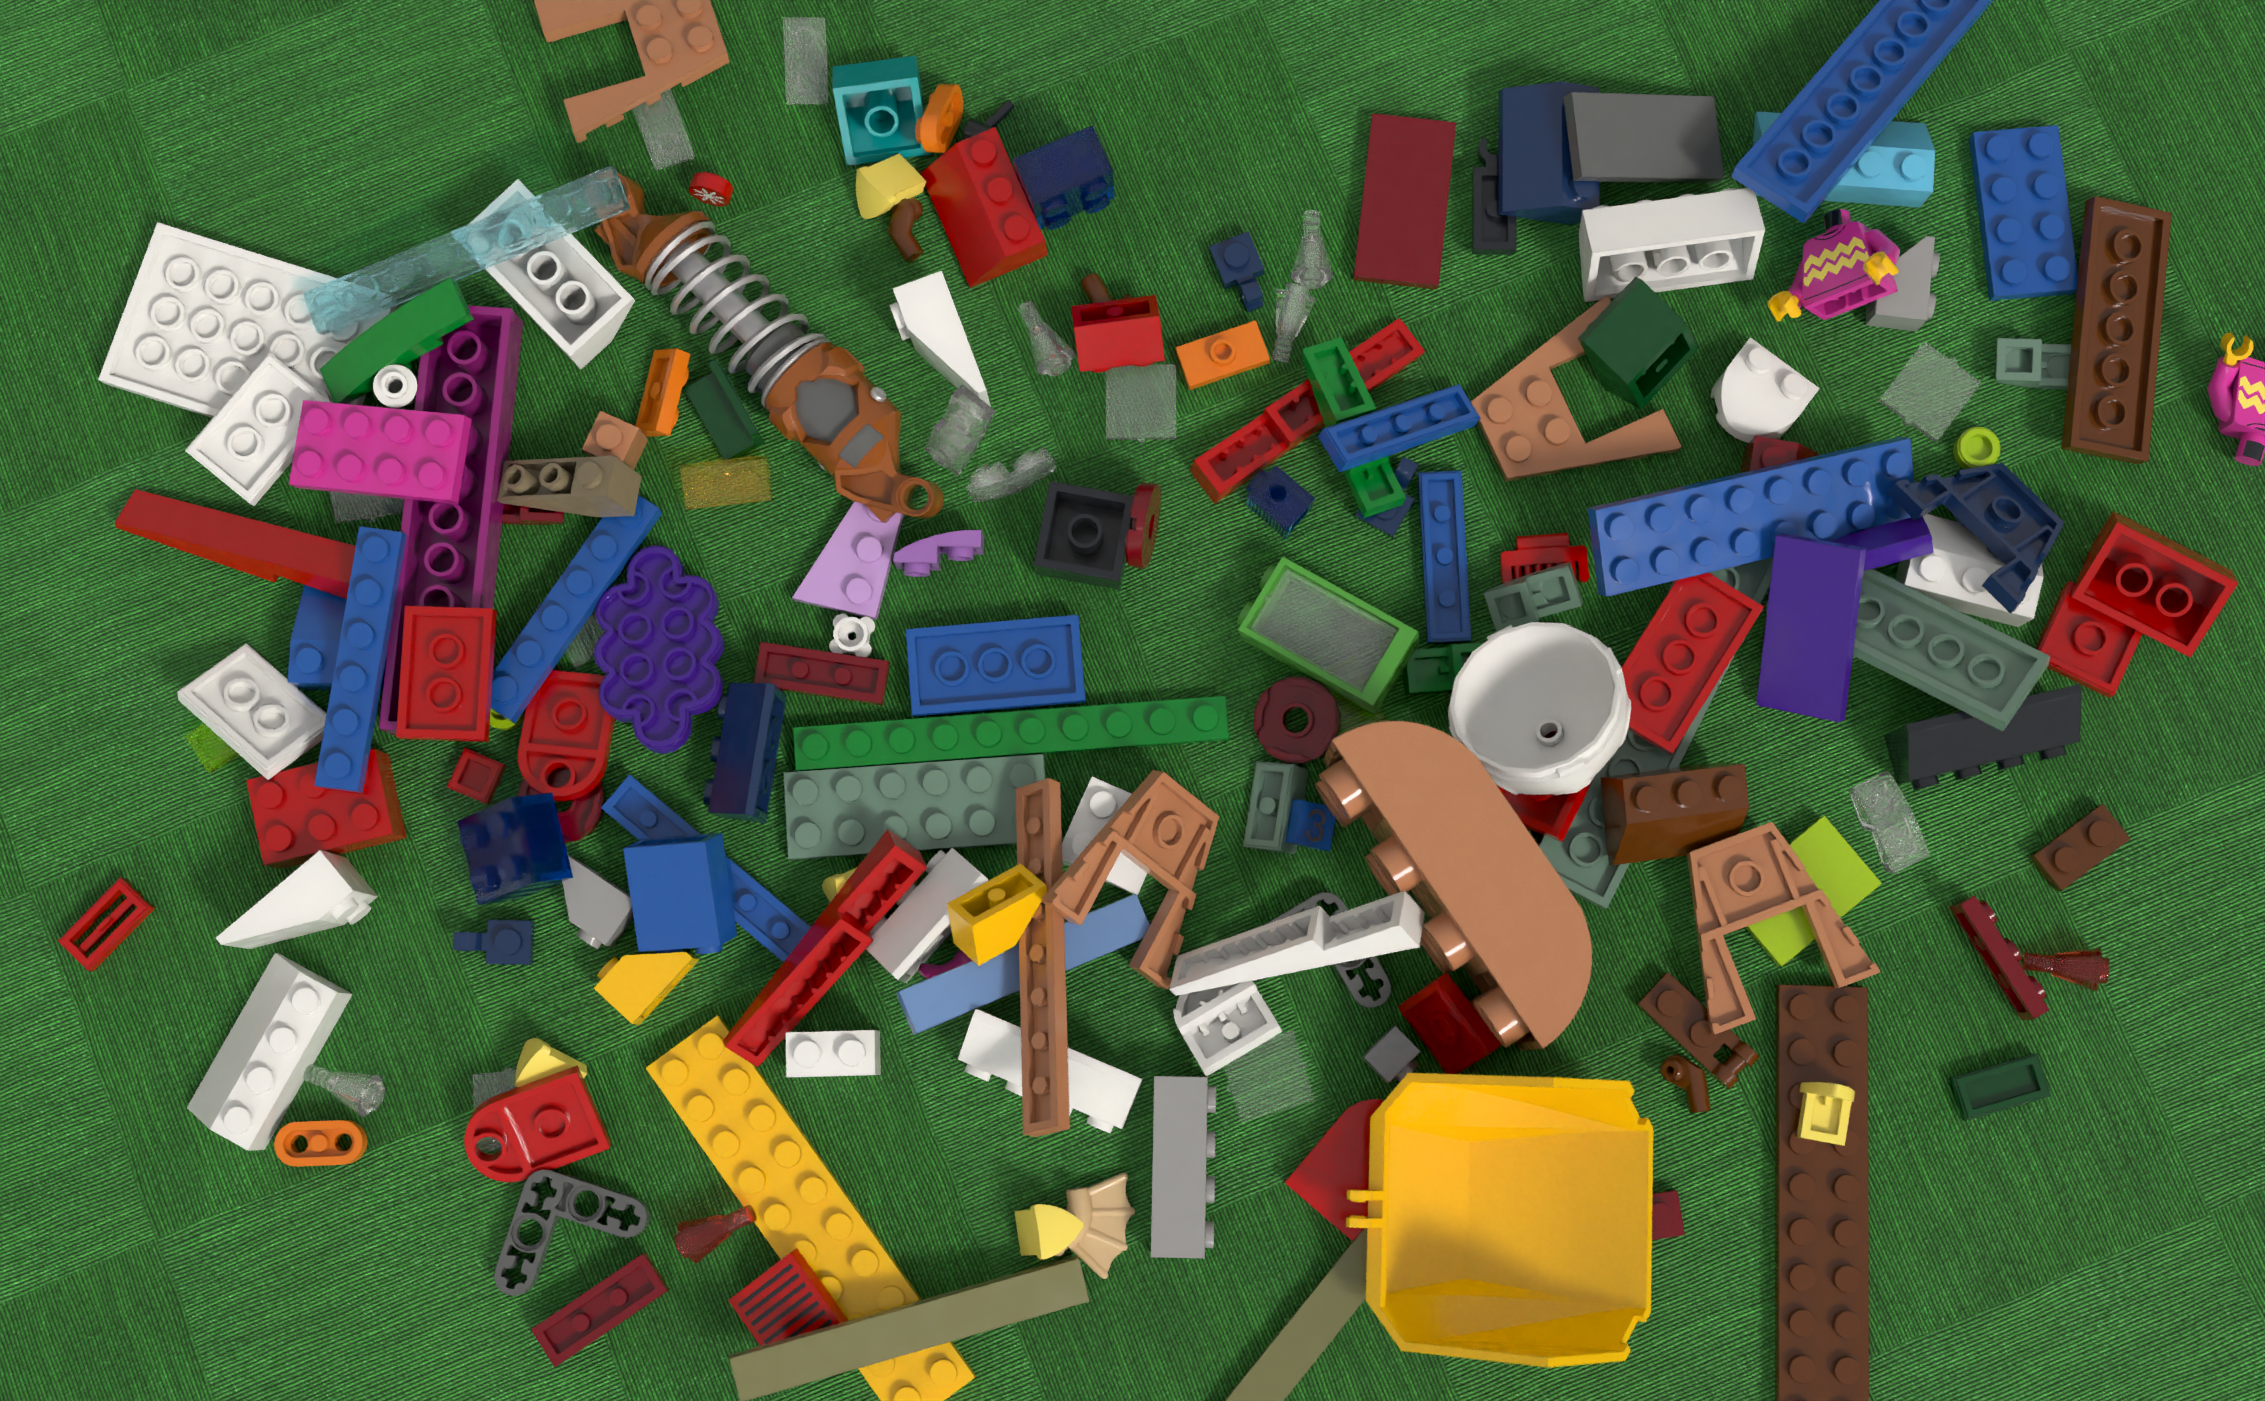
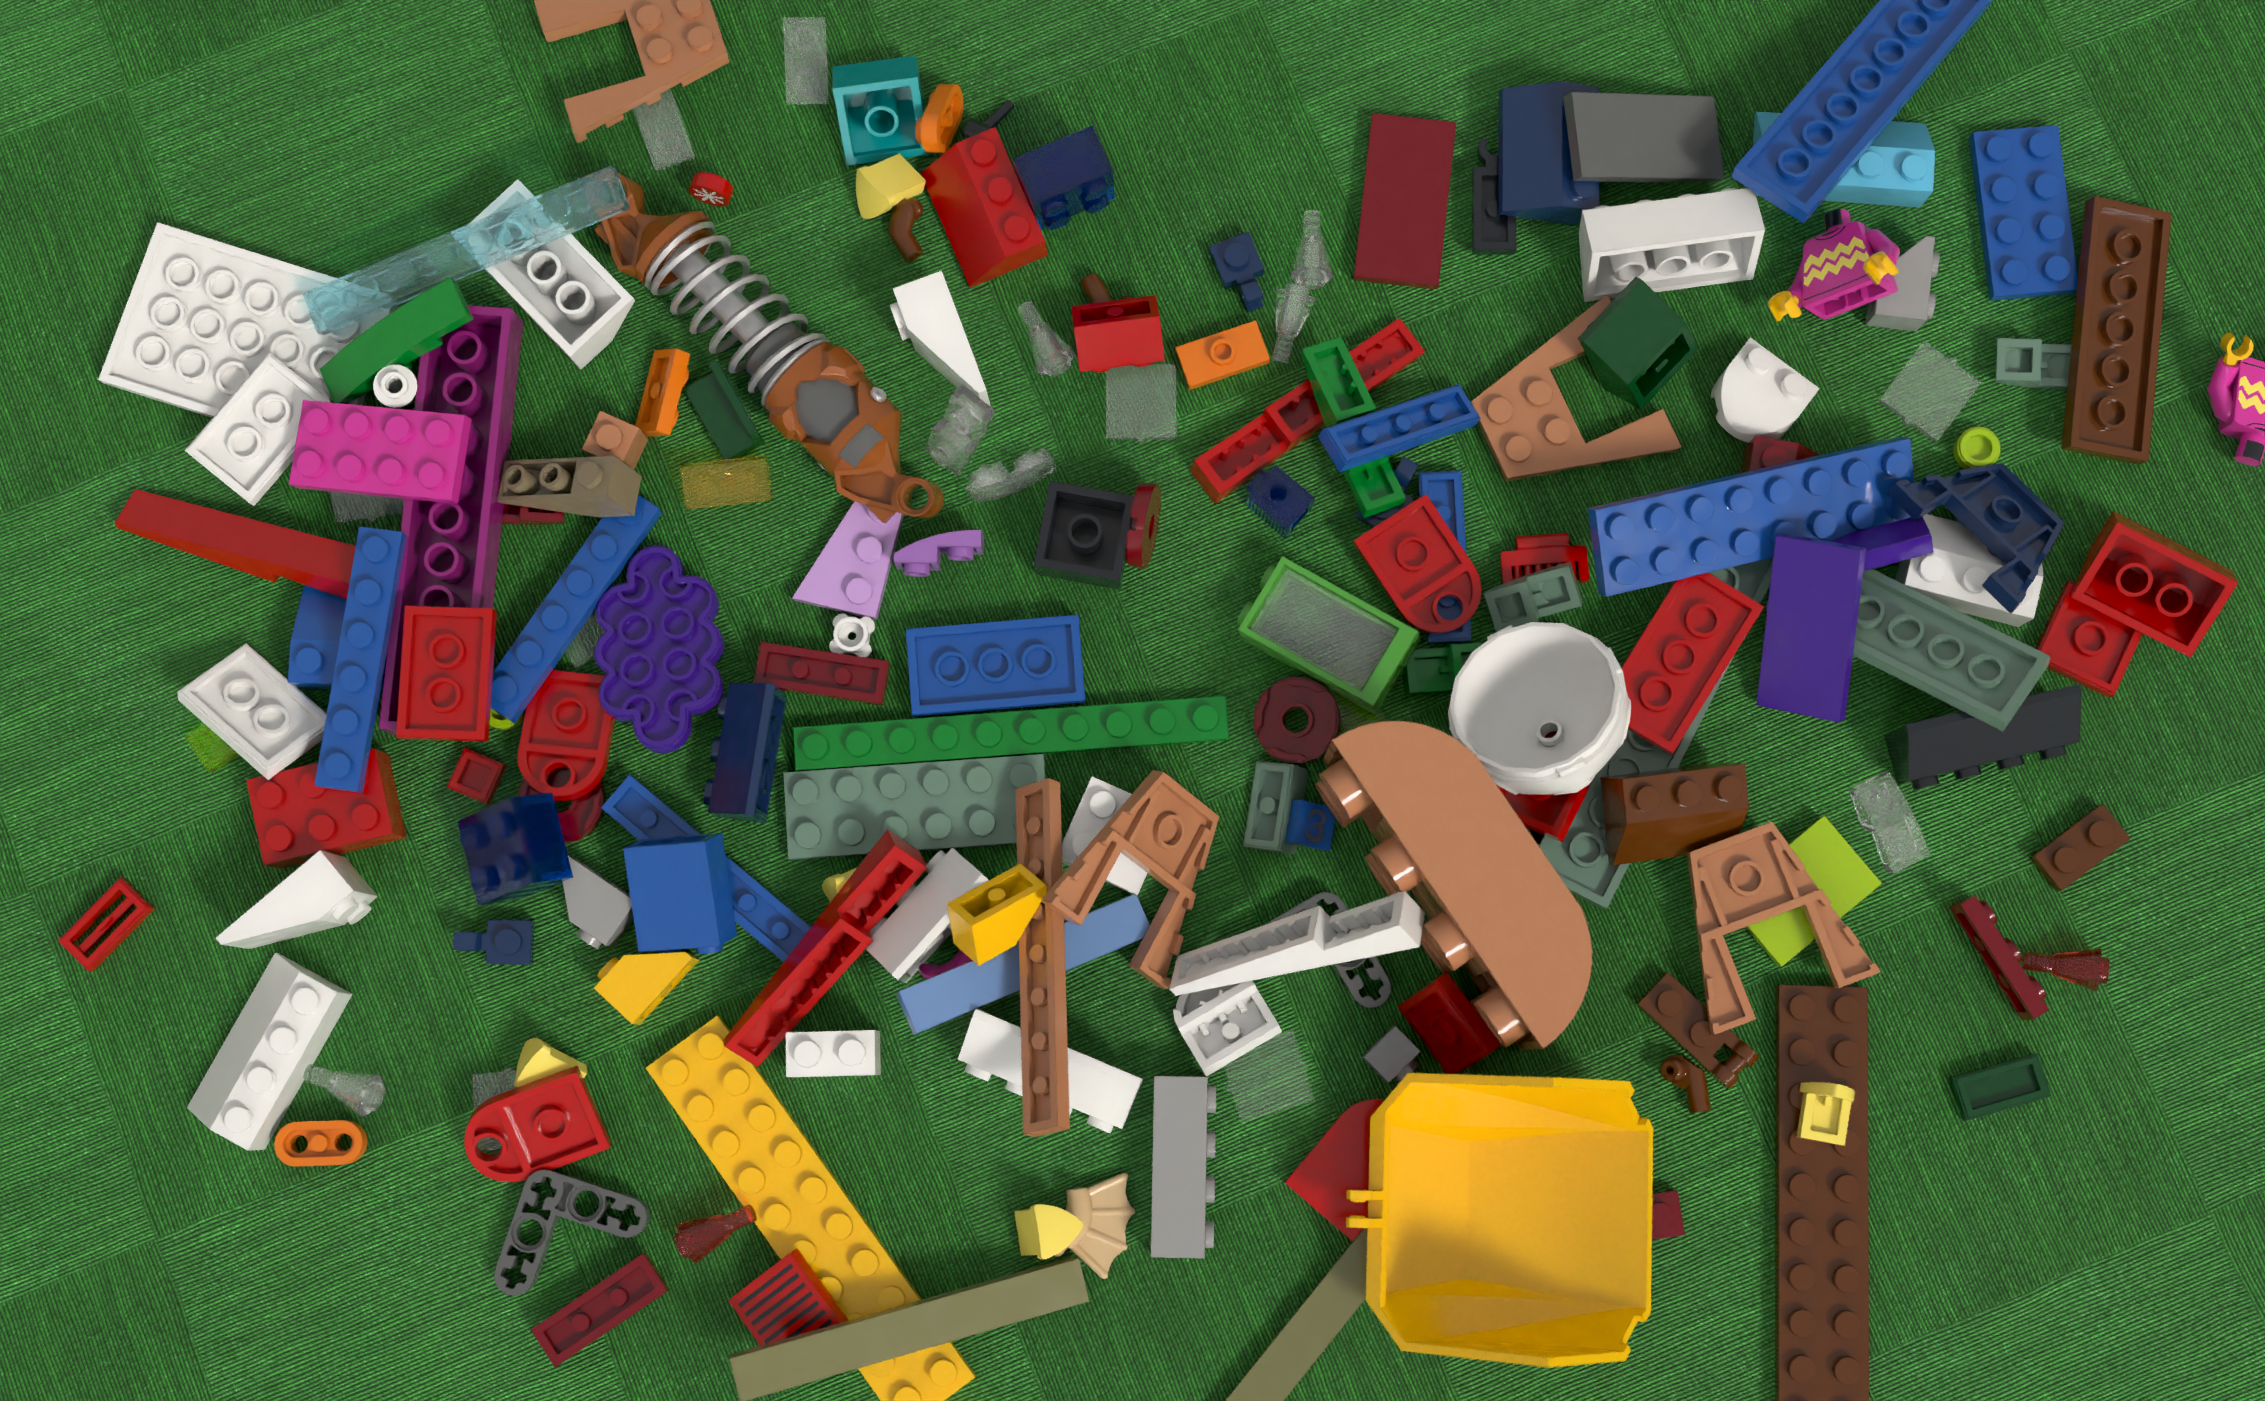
(1420, 564): none -> red tile

